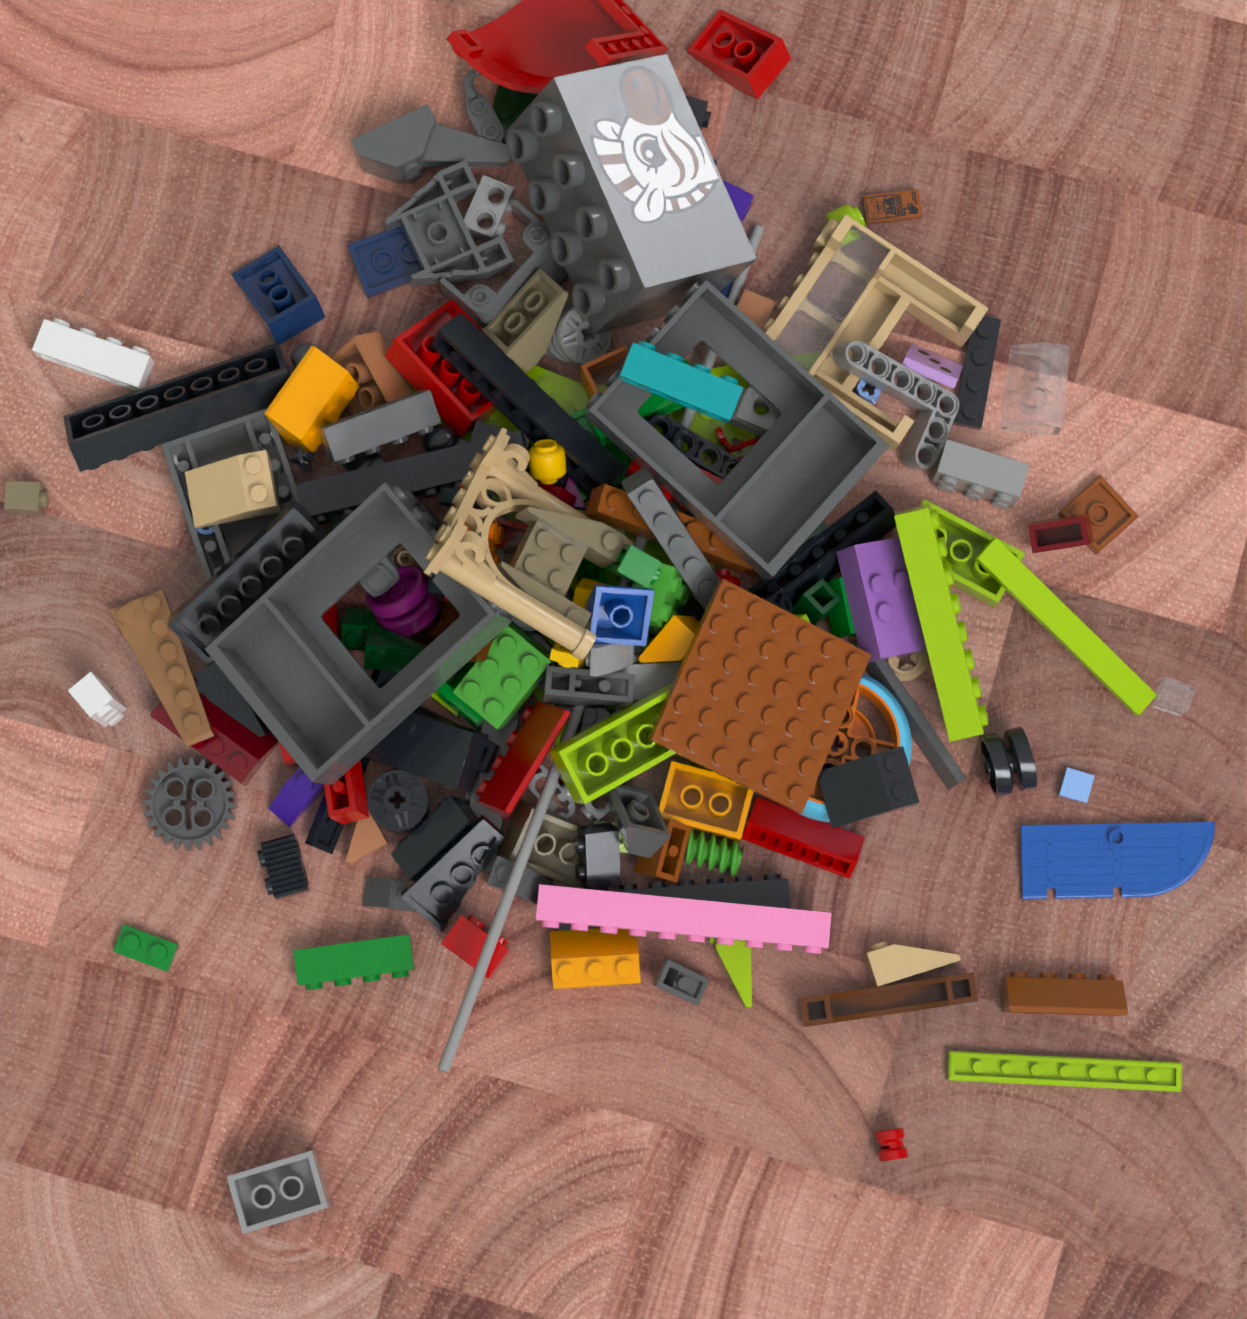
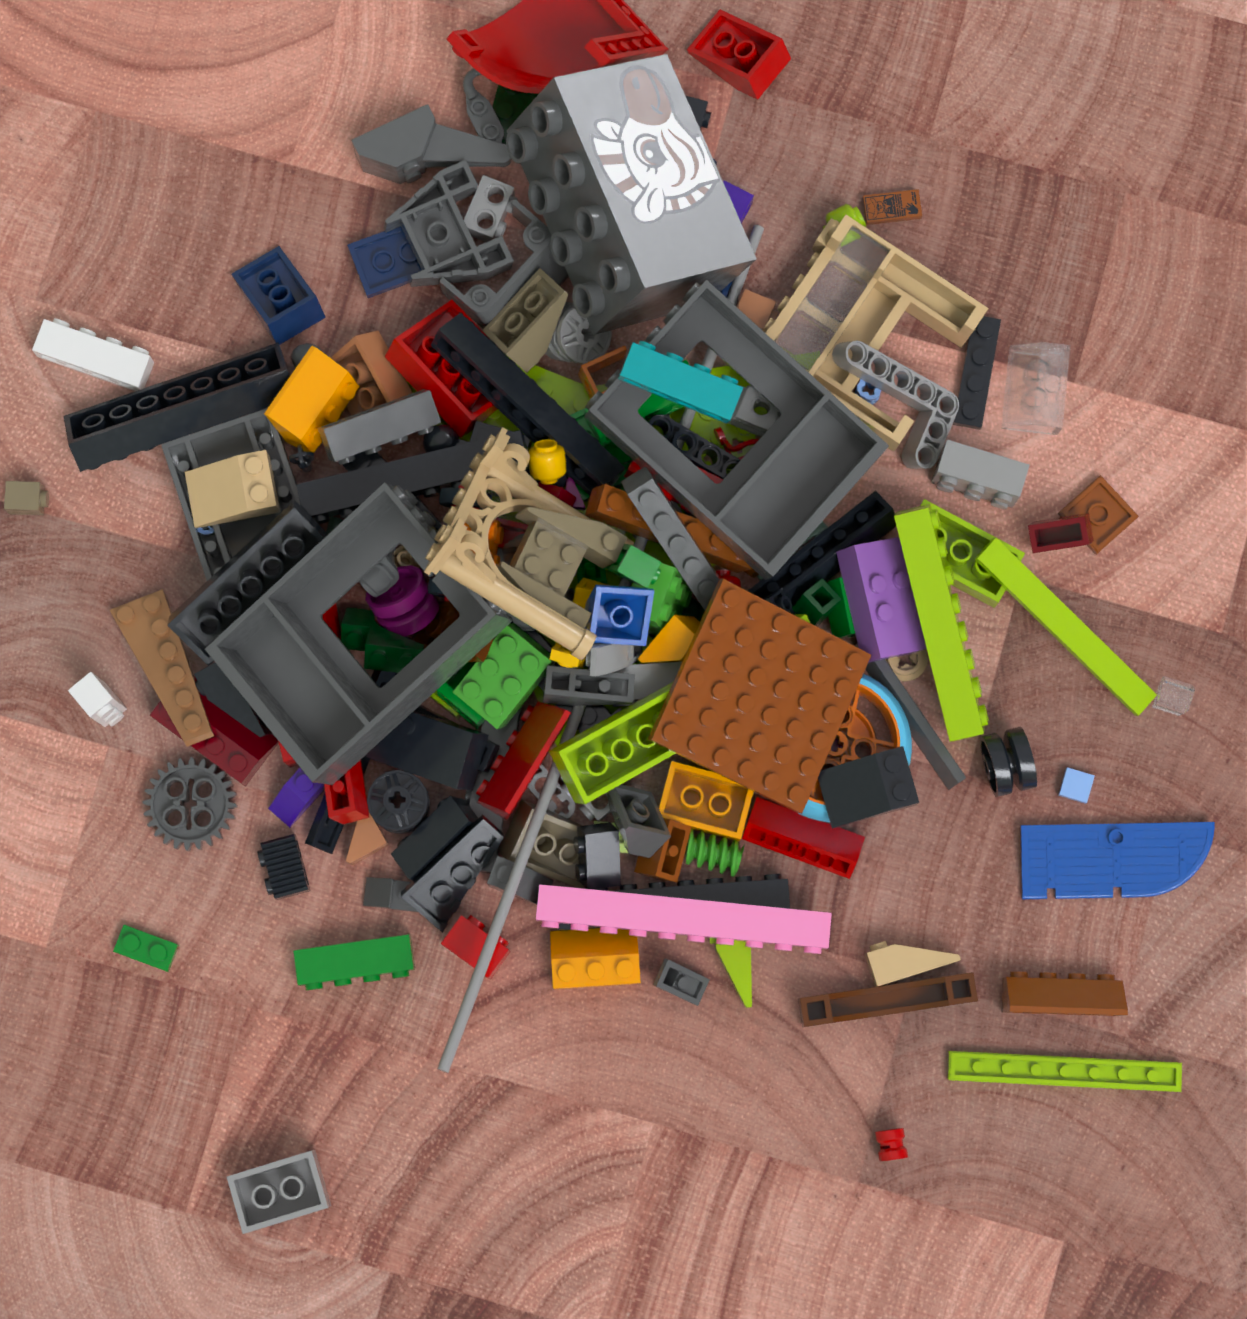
(932, 366): lavender tile -> none

